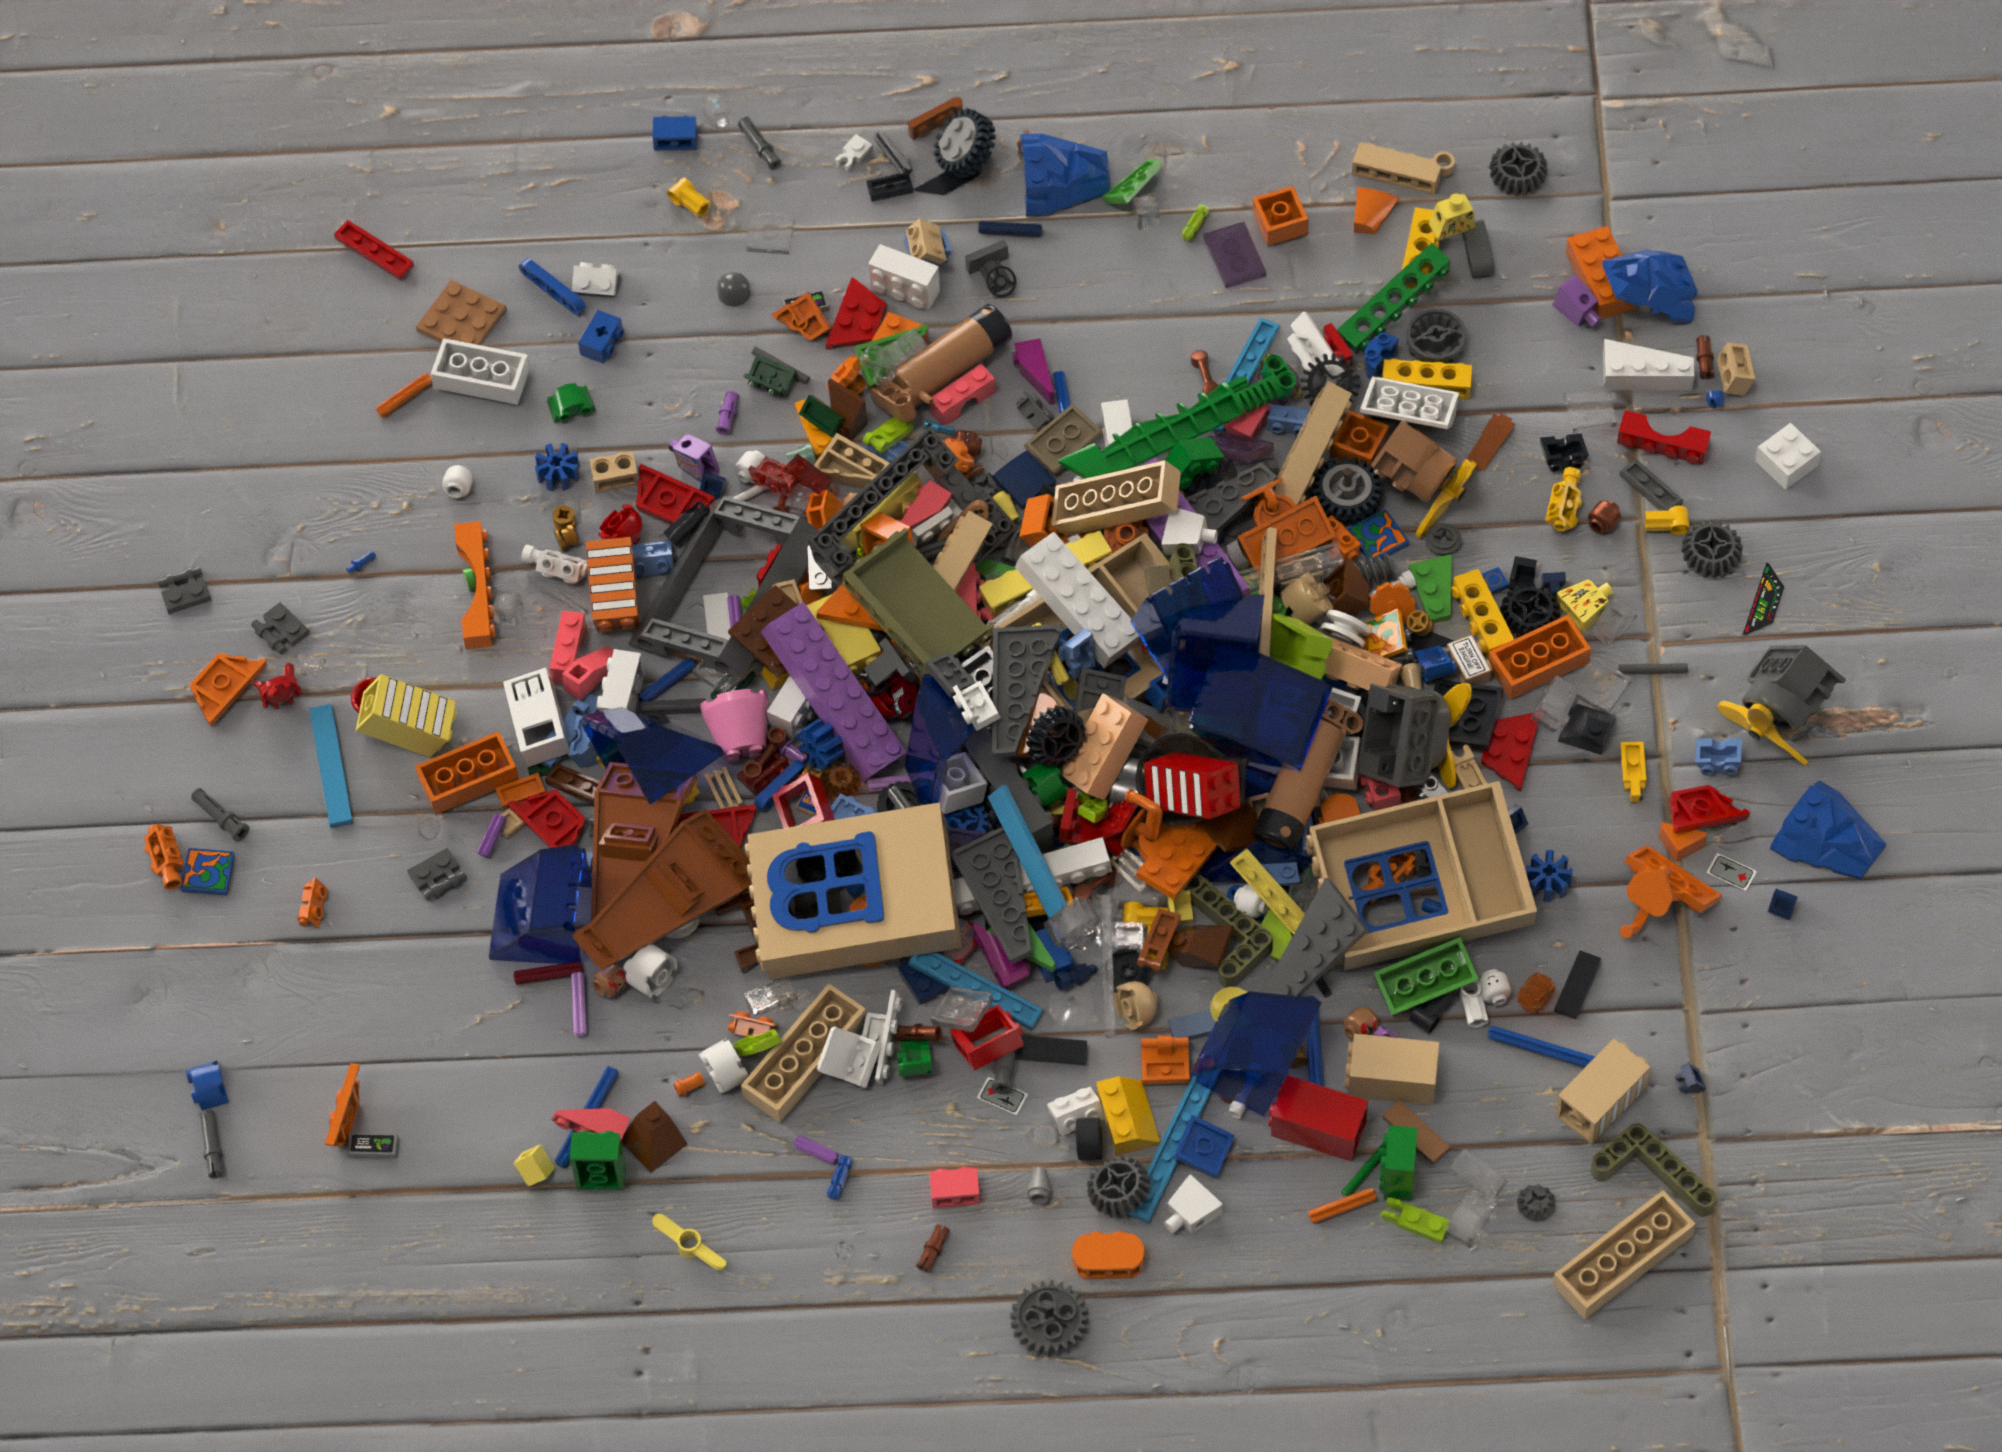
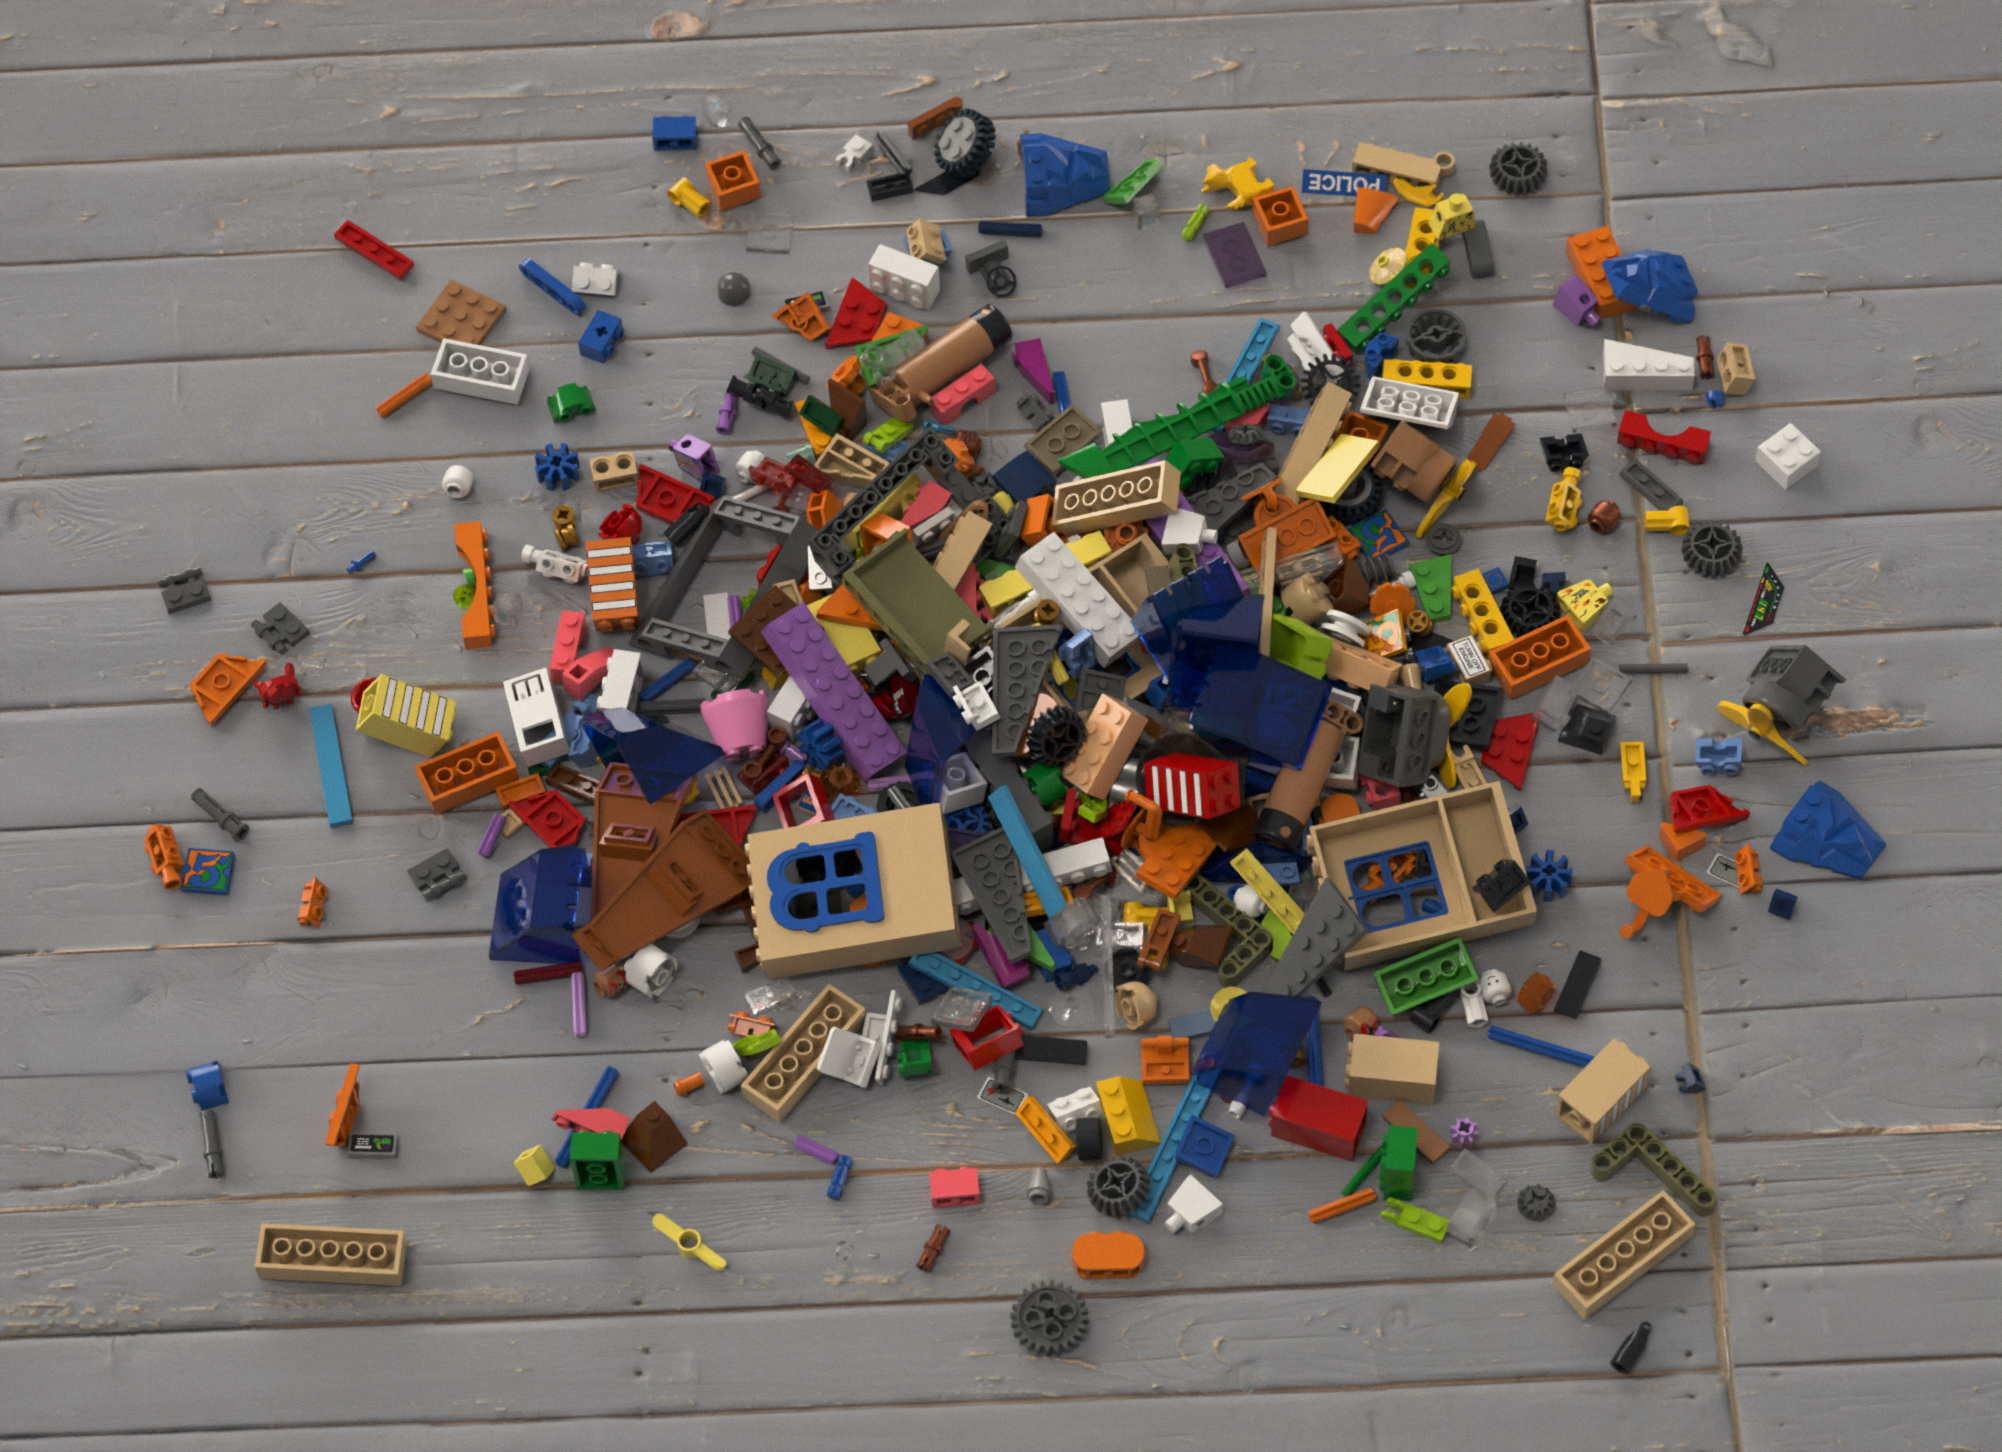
(331, 1254): none -> tan brick
(464, 595): none -> clear neon green tile
(733, 180): none -> orange brick
(765, 399): none -> black piece
(956, 643): none -> tan panel
(1011, 529): none -> dark grey wing
(1041, 615): none -> pearl gold wheel
(1045, 1129): none -> light orange plate
(1239, 180): none -> yellow animal
(1245, 434): none -> dark grey gear
(1337, 468): none -> light yellow tile
(1340, 182): none -> blue sticker
(1387, 266): none -> tan dish
(1419, 195): none -> yellow piece
(1464, 1132): none -> lavender gear
(1501, 883): none -> black bracket
(1631, 1349): none -> black piece
(1746, 863): none -> orange hinge

